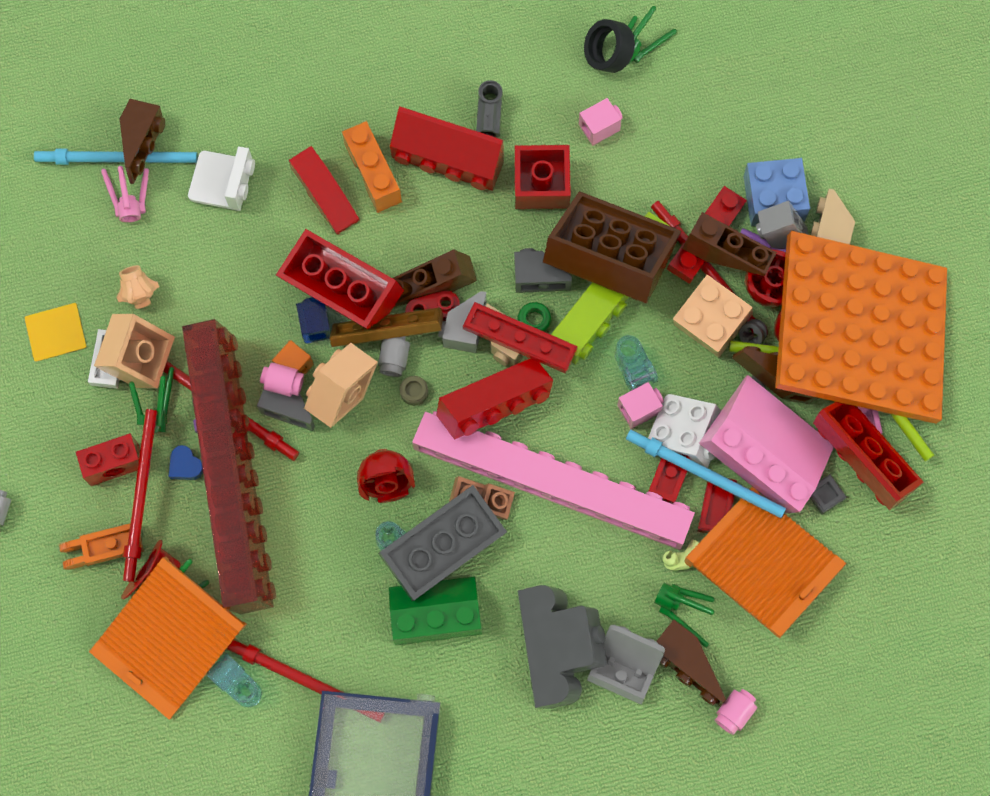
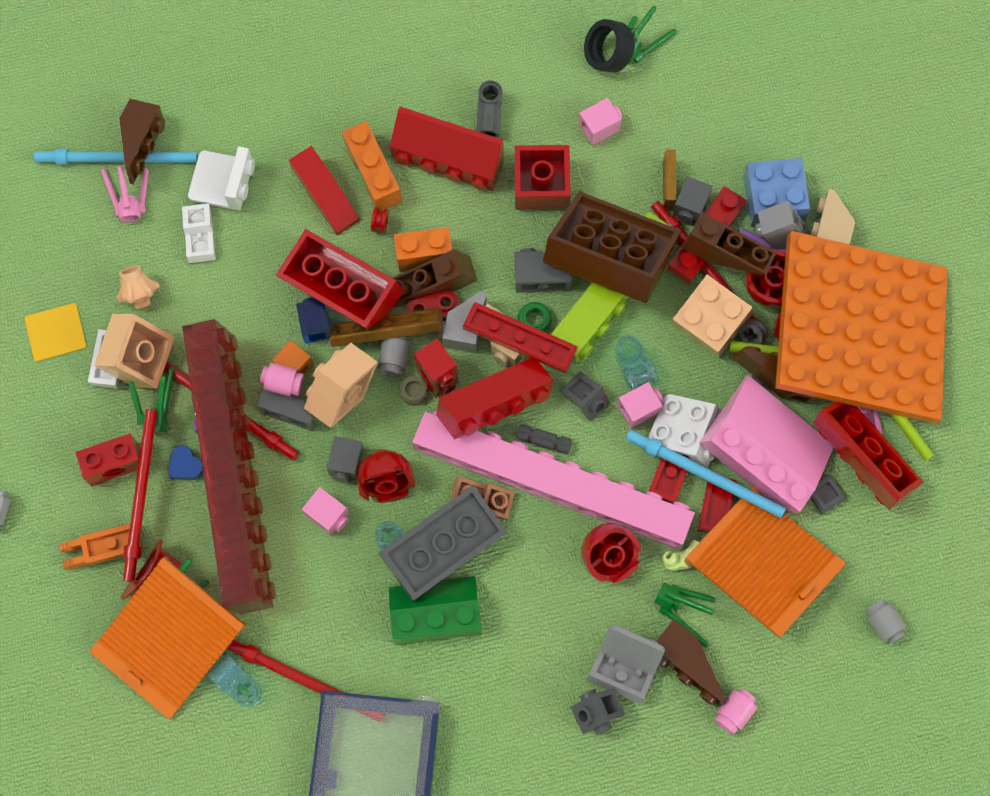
(198, 233): none -> white slope
(326, 512): none -> bright pink brick
(345, 459): none -> dark grey brick
(379, 220): none -> red bush
(421, 247): none -> orange brick
(436, 368): none -> red brick
(544, 439): none -> dark grey axle
(559, 644): dark grey brick -> none
(586, 395): none -> dark grey bracket
(597, 711): none -> dark grey brick
(610, 552): none -> red cylinder
(669, 179): none -> pearl gold tile
(692, 200): none -> dark grey brick
(886, 621): none -> light grey brick

